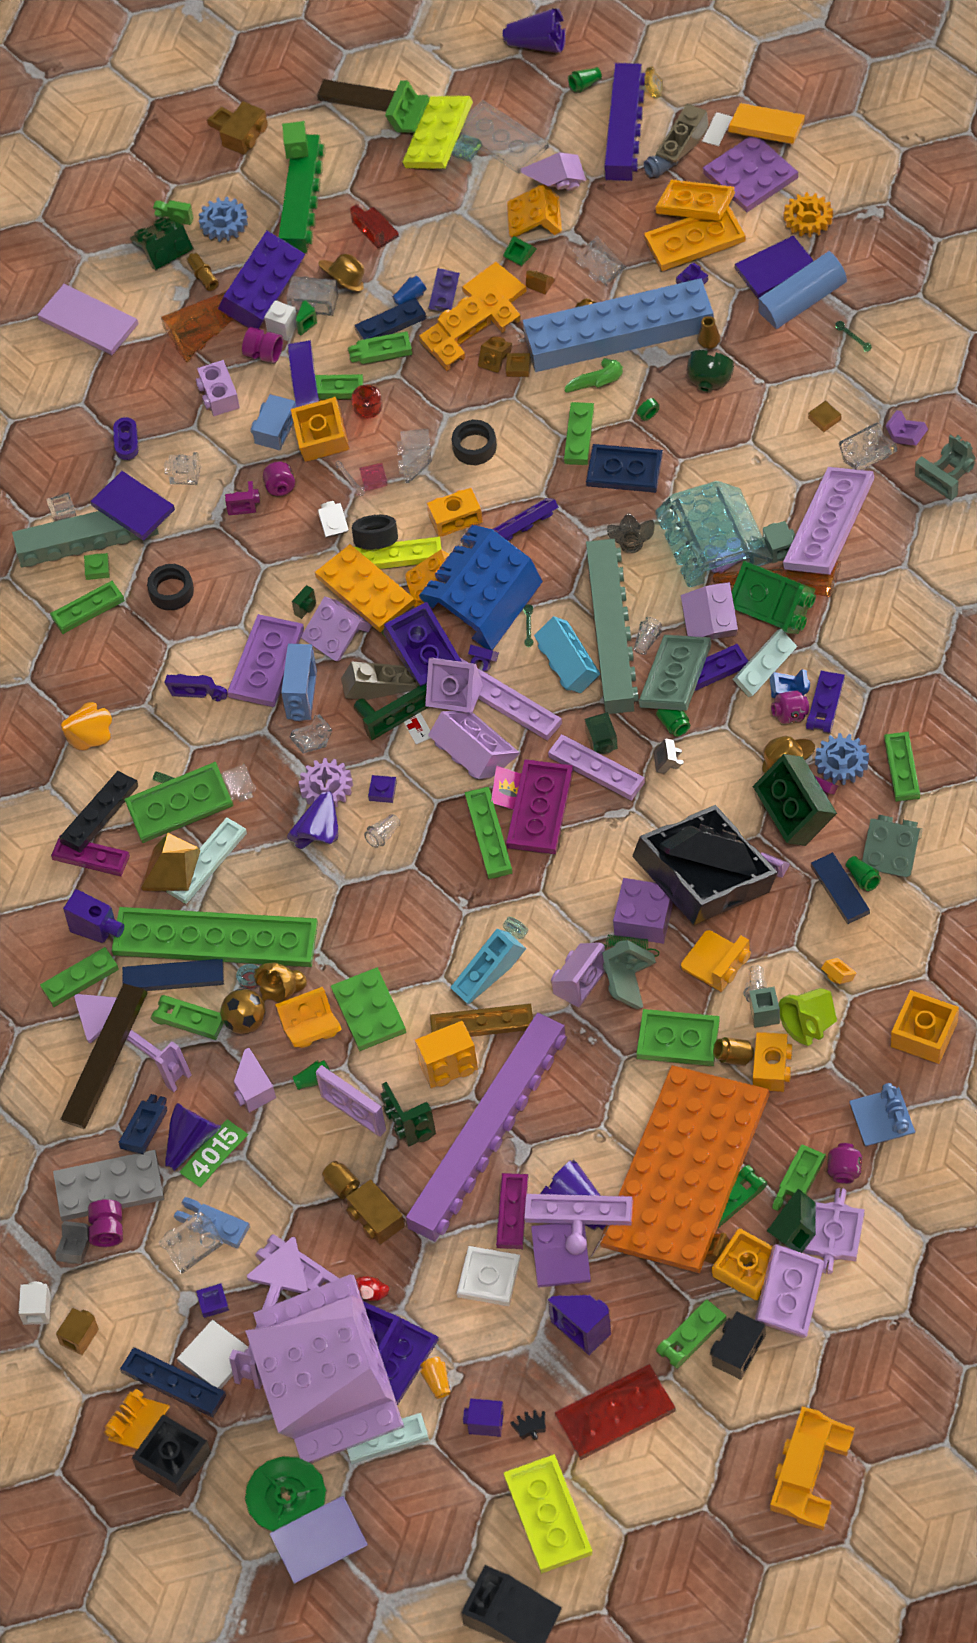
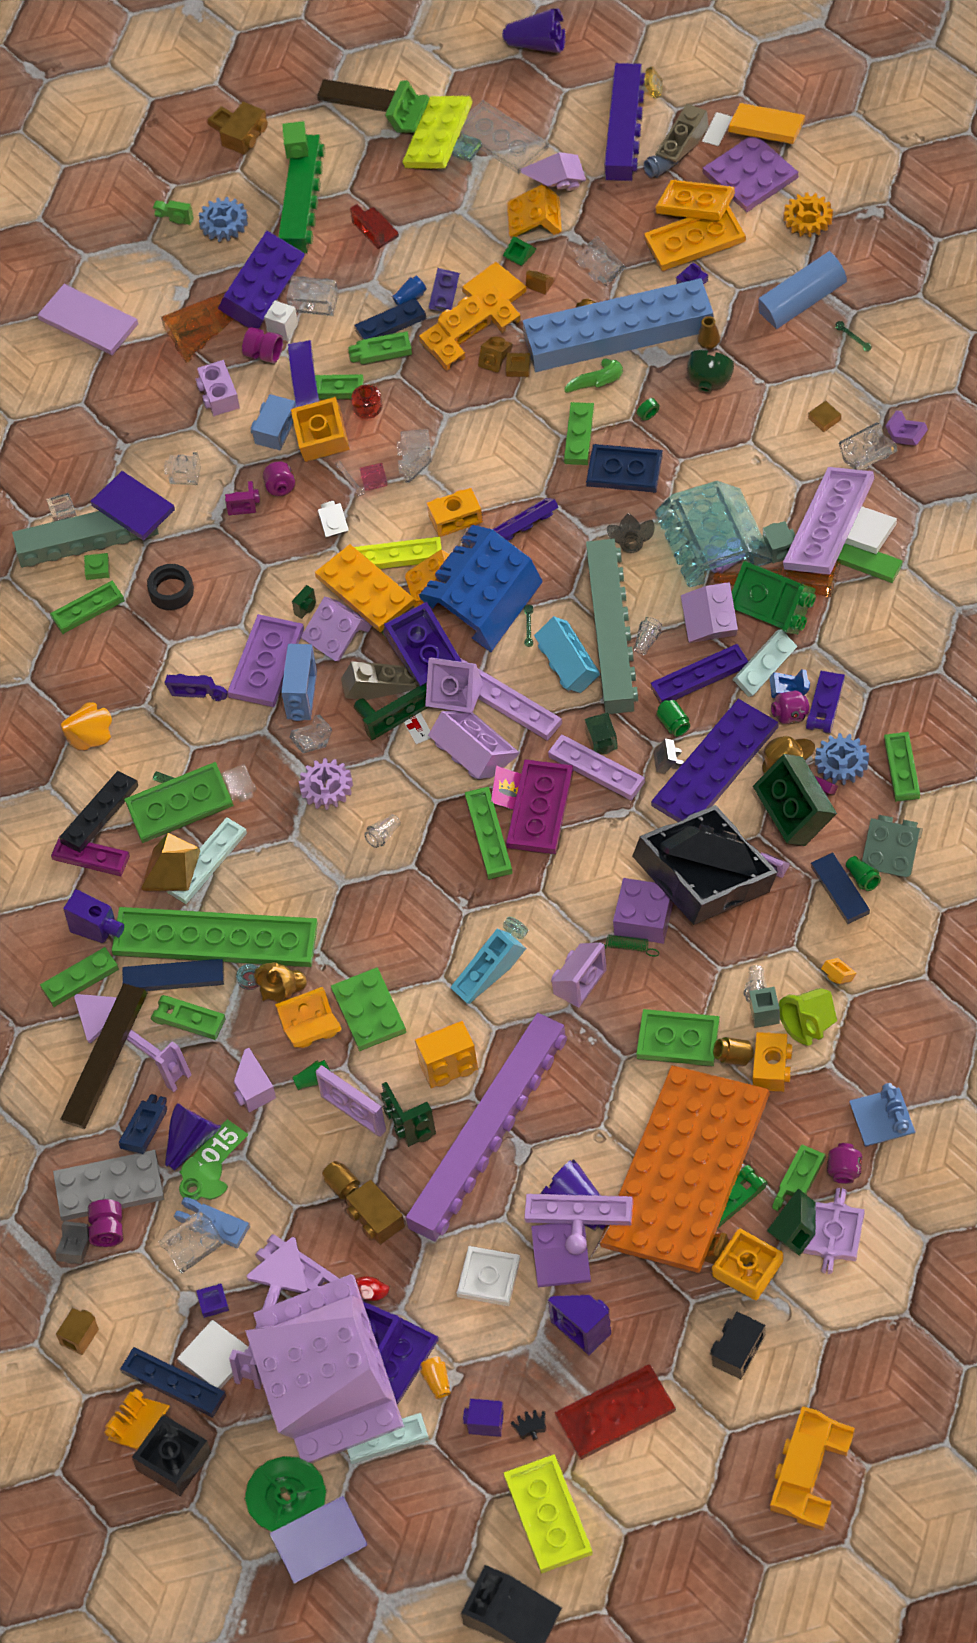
(34, 1303): white brick -> none
(126, 440): dark purple plate -> none
(162, 241): dark green bracket -> none
(202, 271): pearl gold axle -> none
(203, 1177): none -> bright green plate
(243, 1011): pearl gold piece -> none
(306, 318): green slope -> none
(316, 823): dark purple hat -> none
(345, 270): pearl gold piece -> none
(374, 532): black tyre -> none
(382, 789): dark purple plate -> none
(477, 456): black tyre -> none
(484, 655): dark purple tile -> none
(487, 1020): pearl gold tile -> none
(512, 1211): magenta tile -> none
(582, 79): green cone -> none
(621, 965): sand green bracket -> none
(675, 672): sand green tile -> none
(692, 1333): bright green plate -> none
(715, 762): none -> dark purple plate
(716, 959): light orange bracket -> none
(773, 265): dark purple tile -> none
(789, 1291): lavender tile -> none
(870, 530): none -> white tile
(876, 565): none -> bright green tile
(924, 1026): light orange brick -> none
(956, 454): sand green tile -> none

